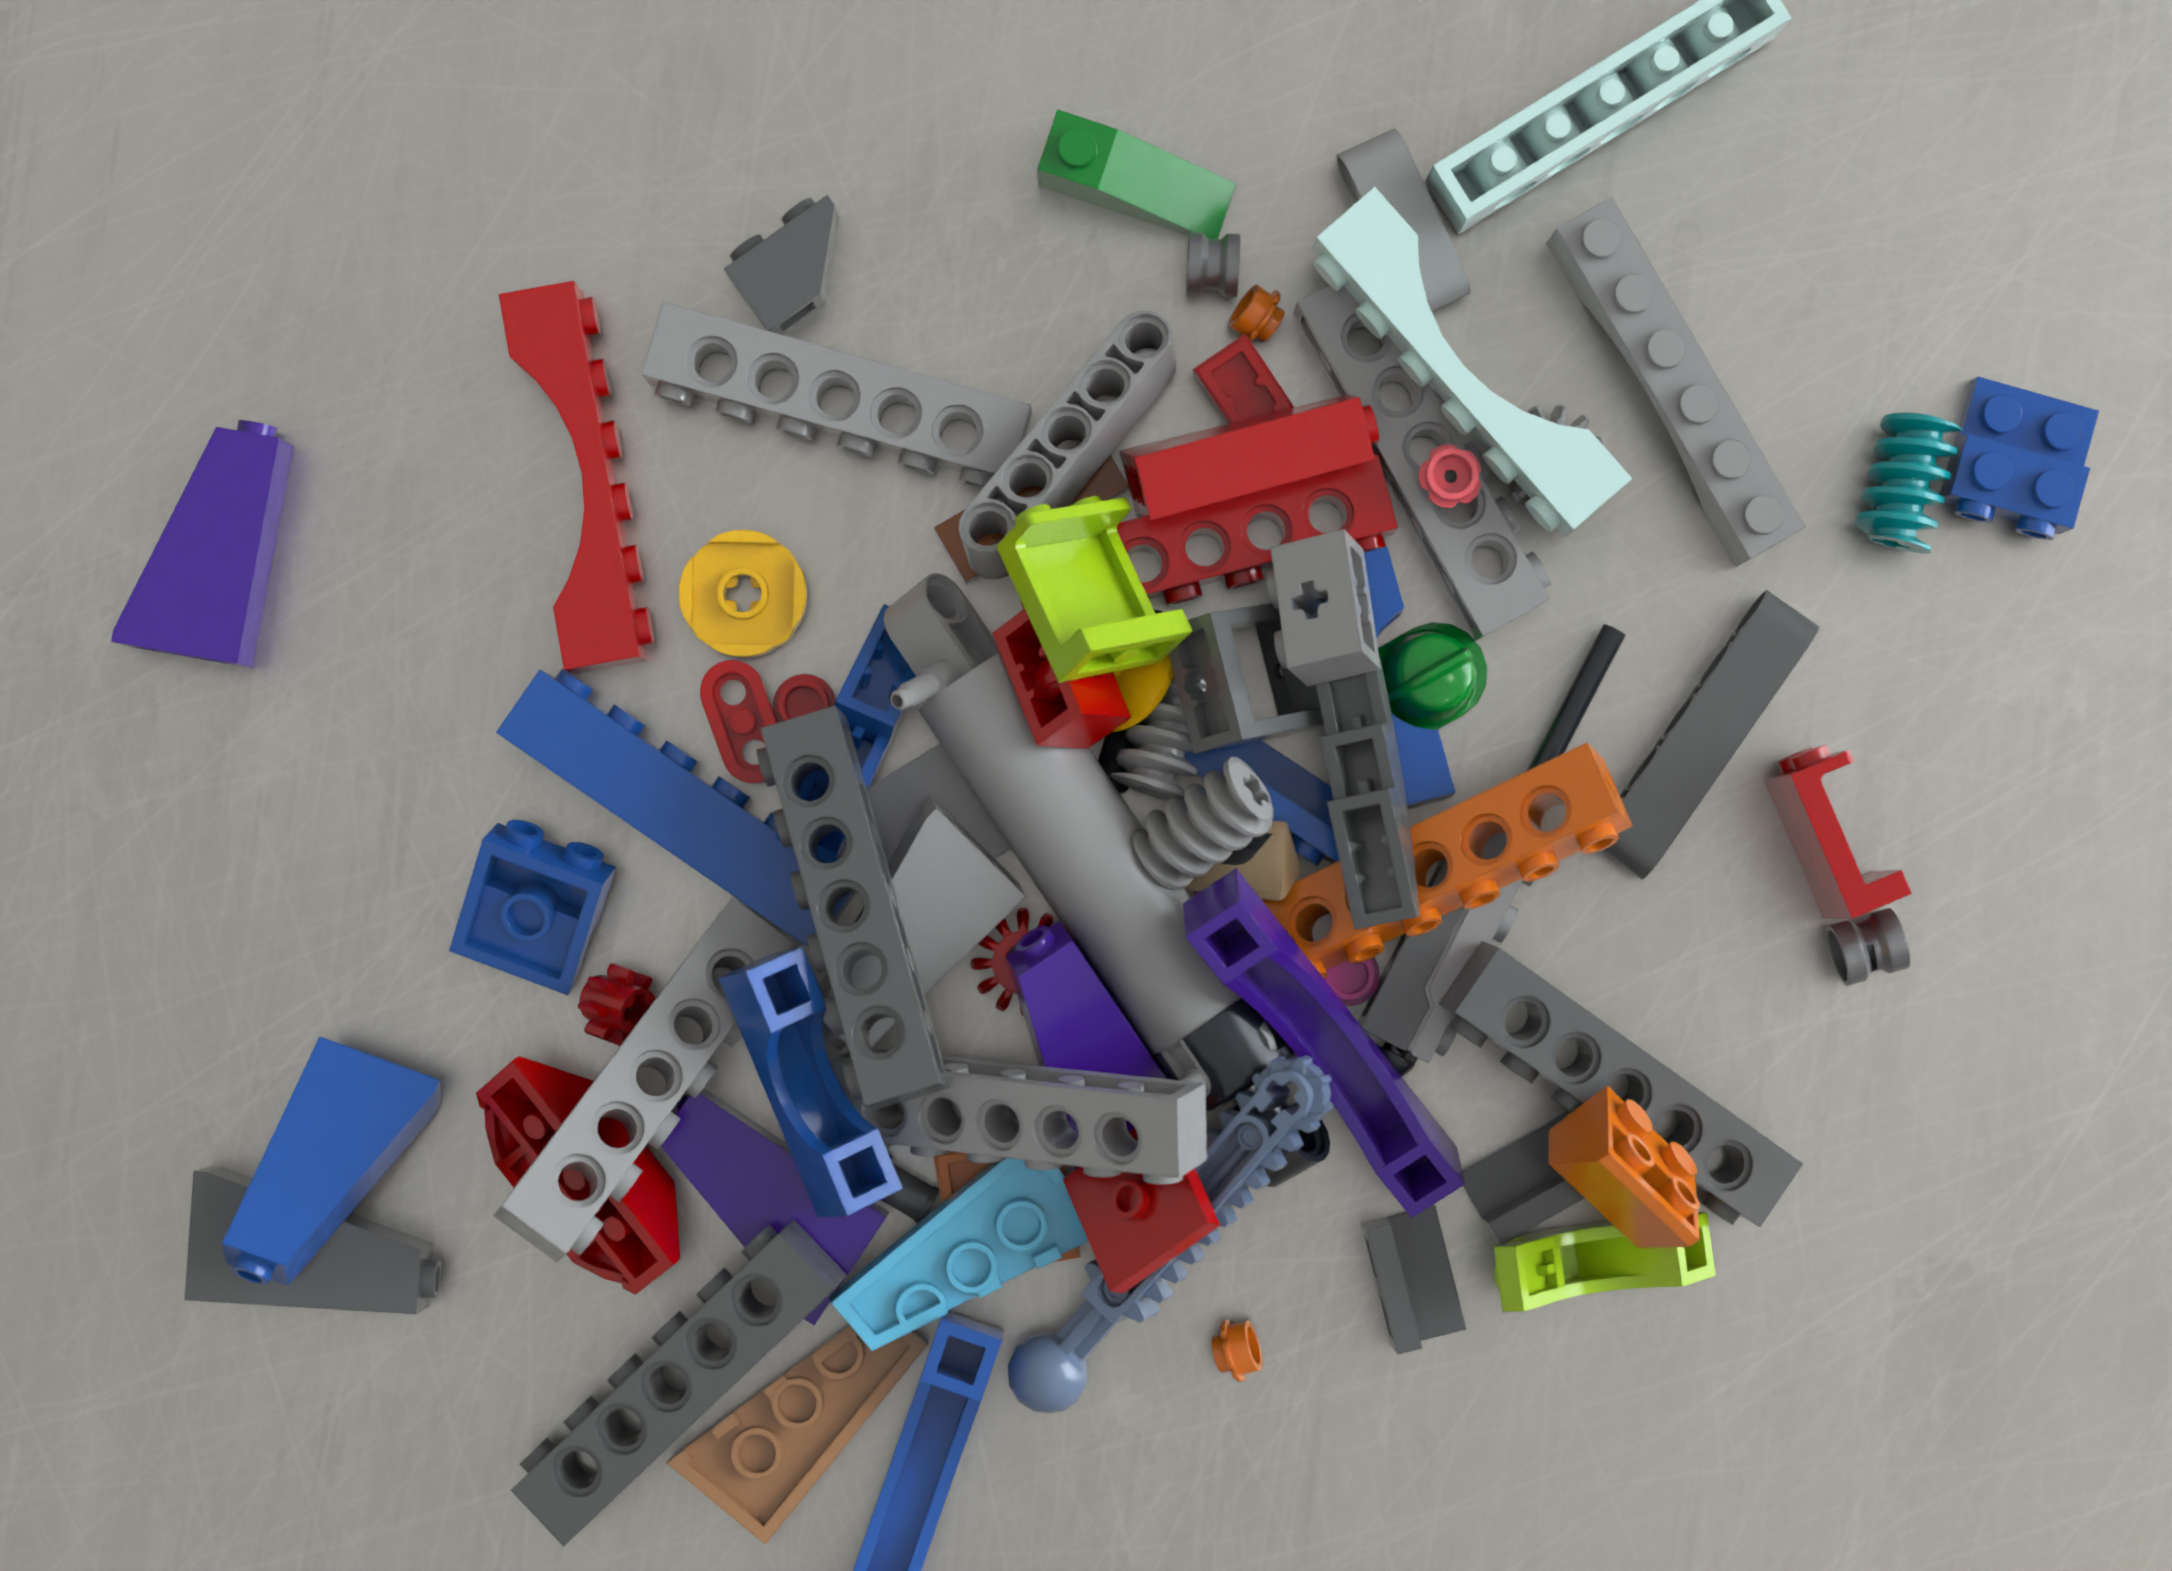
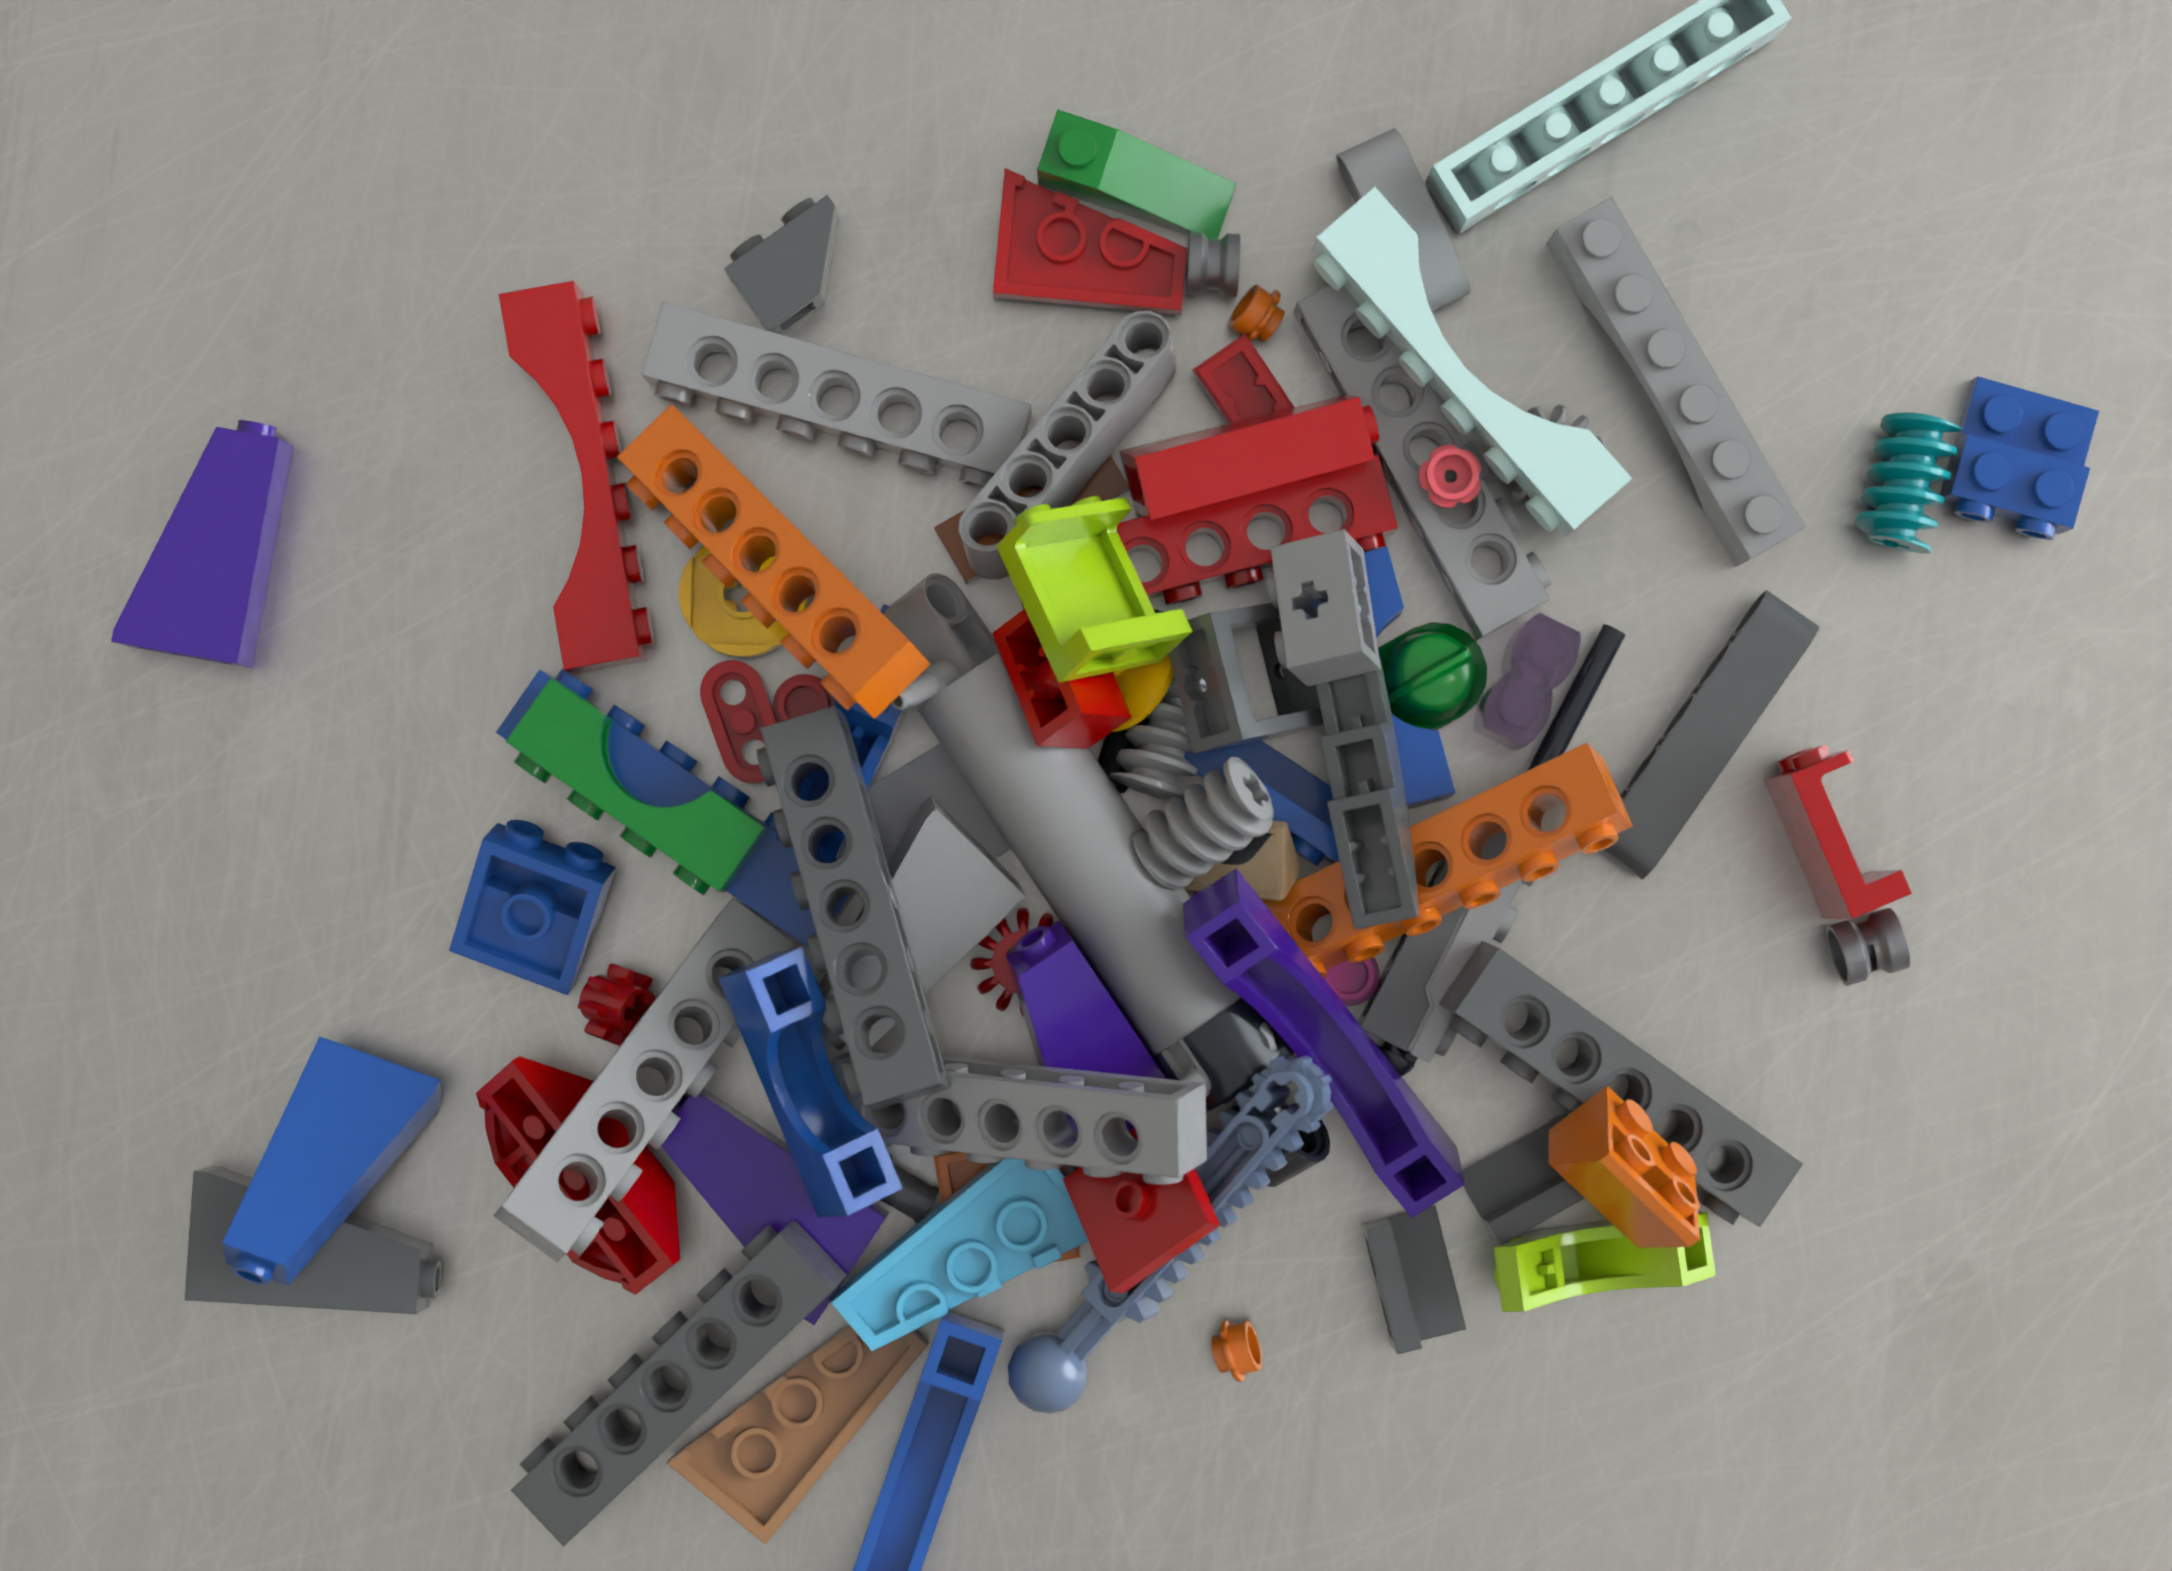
(571, 741): none -> green arch
(880, 658): none -> orange brick
(1078, 256): none -> red wing
(1532, 665): none -> clear purple brick

